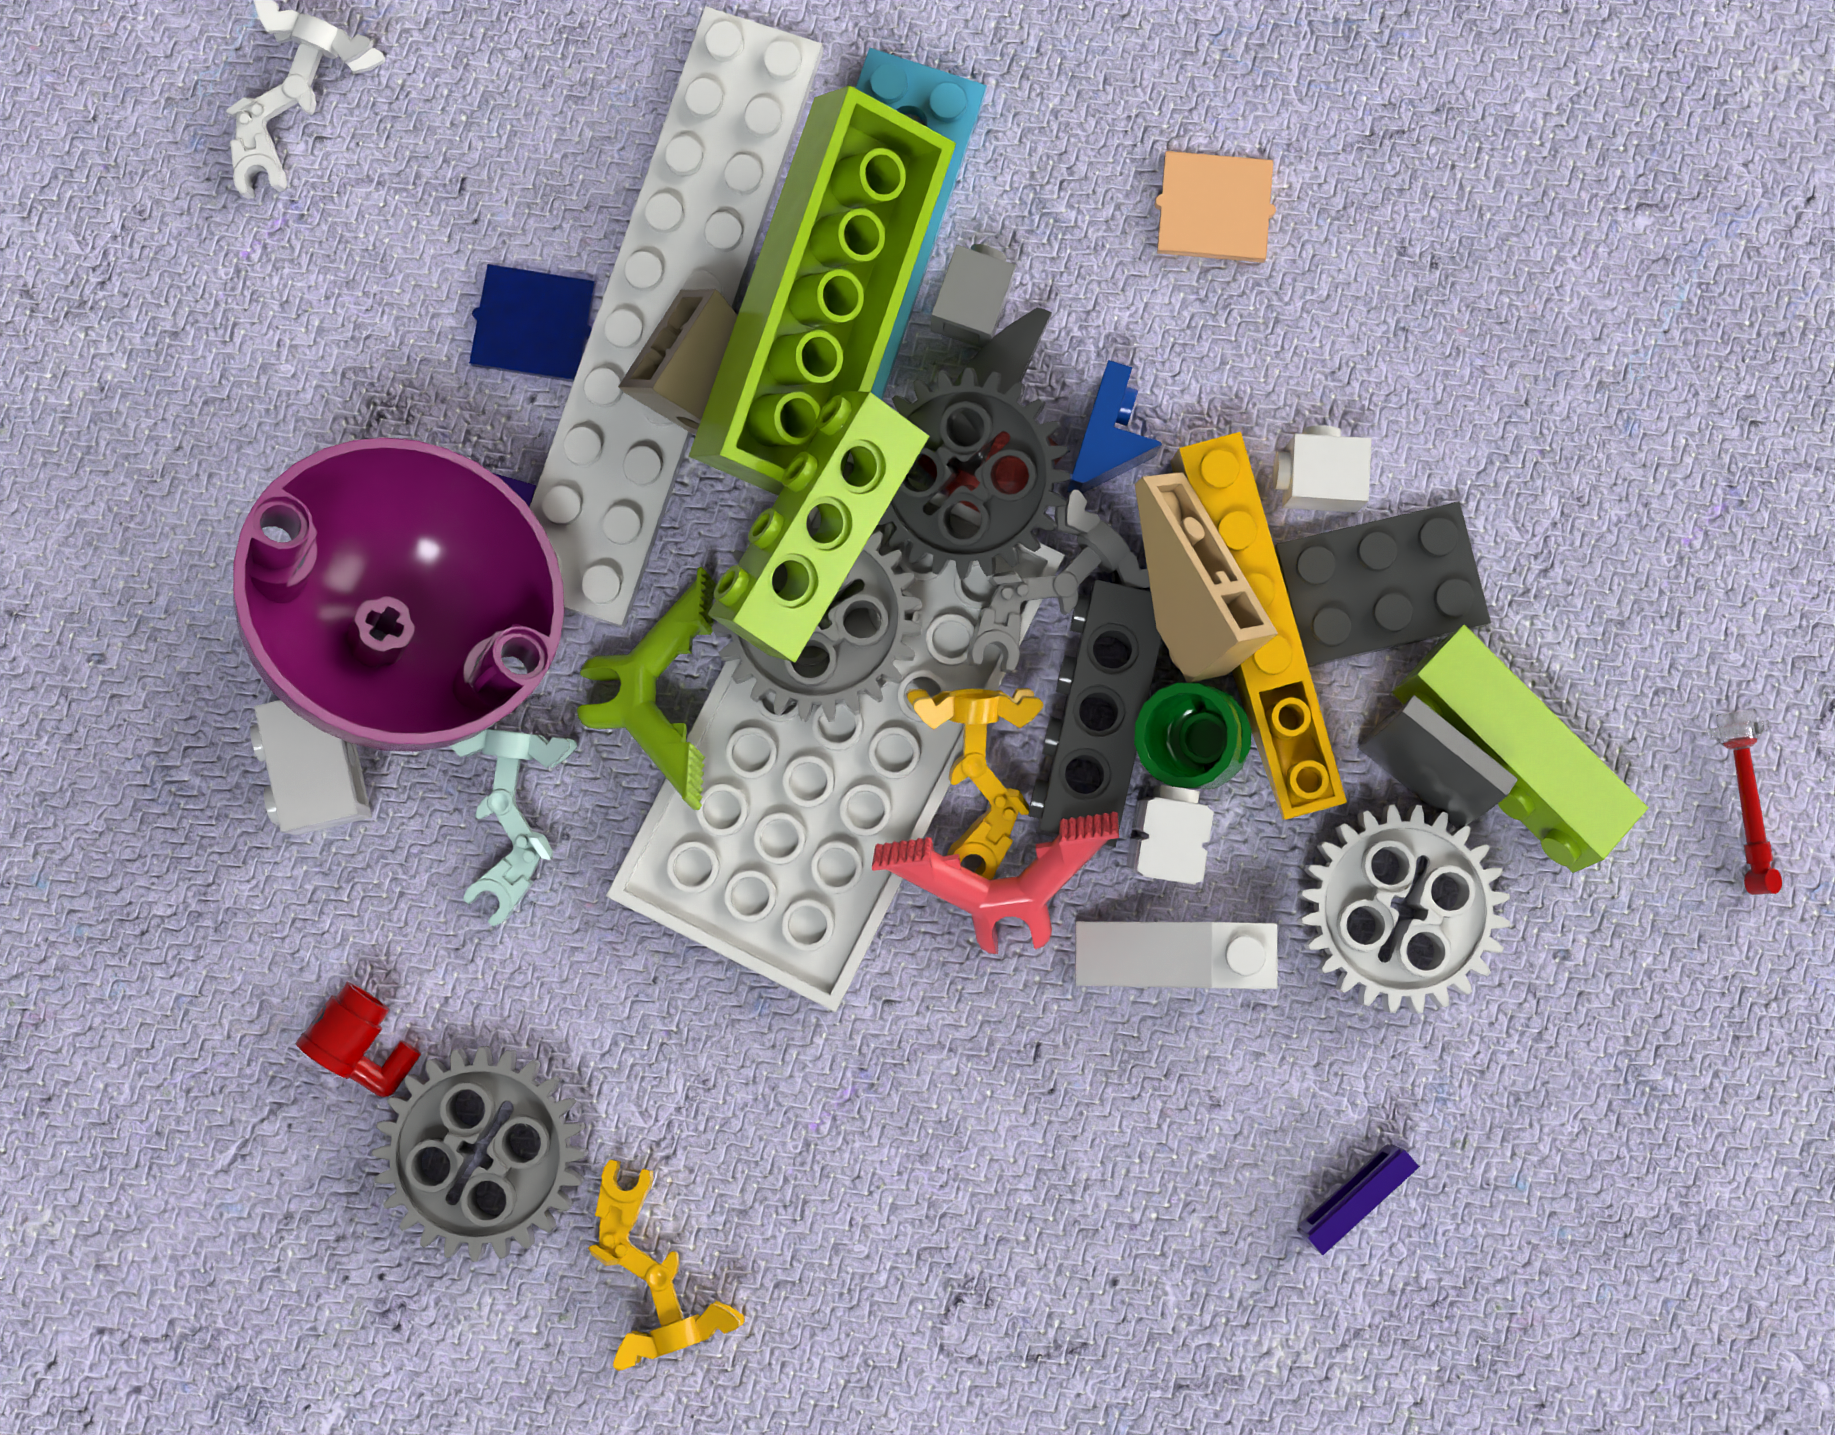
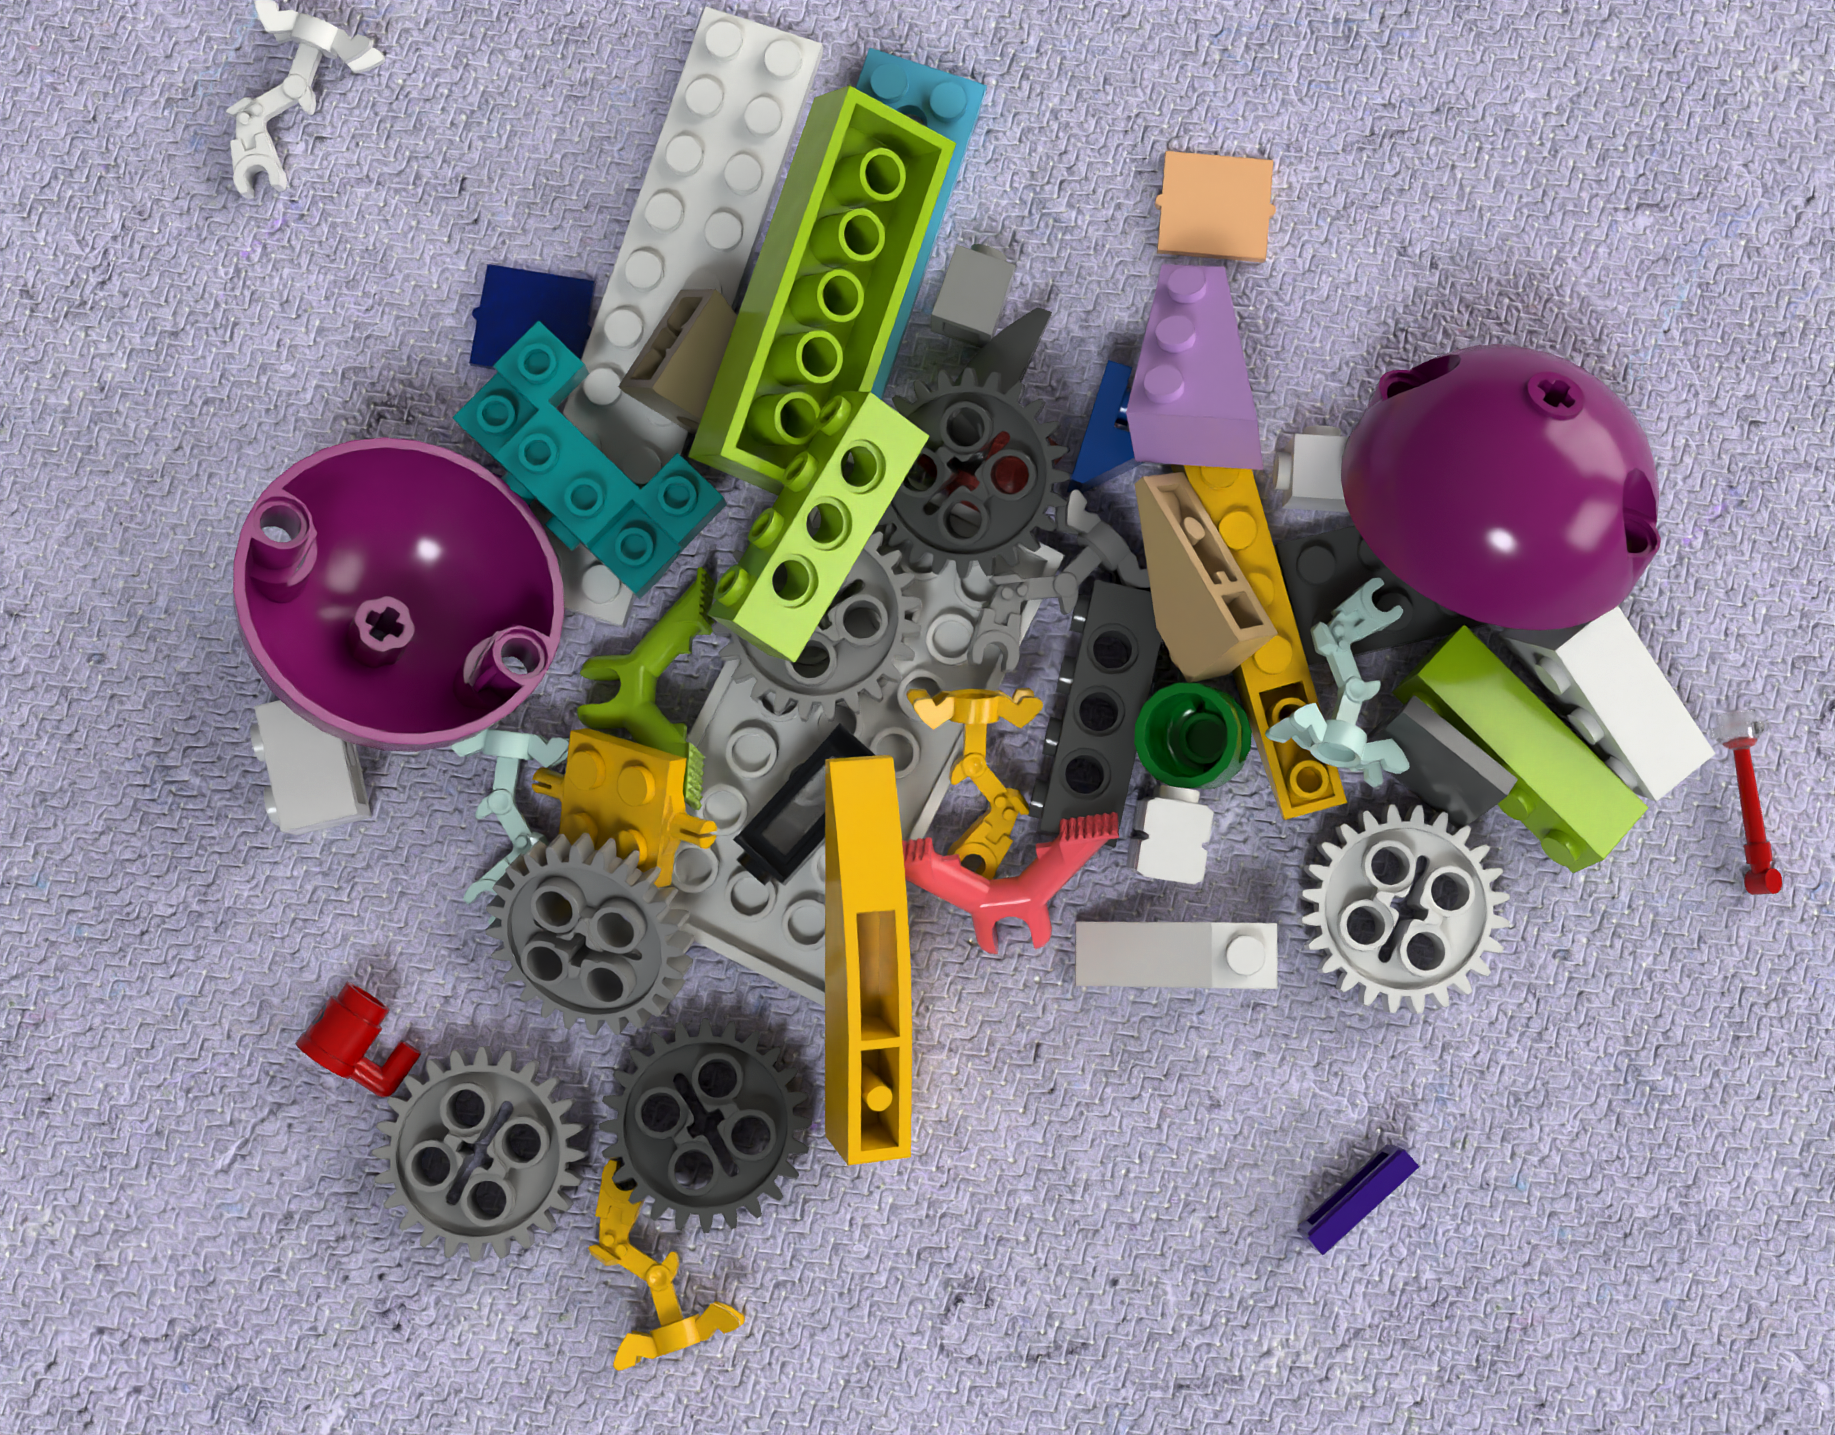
(575, 945): none -> light grey gear
(589, 497): none -> teal bracket
(625, 795): none -> yellow plate
(653, 1155): none -> dark grey gear
(794, 819): none -> black window
(866, 964): none -> yellow slope
(1192, 378): none -> lavender wedge
(1339, 739): none -> light aqua piece
(1505, 487): none -> magenta piece
(1615, 700): none -> white wedge

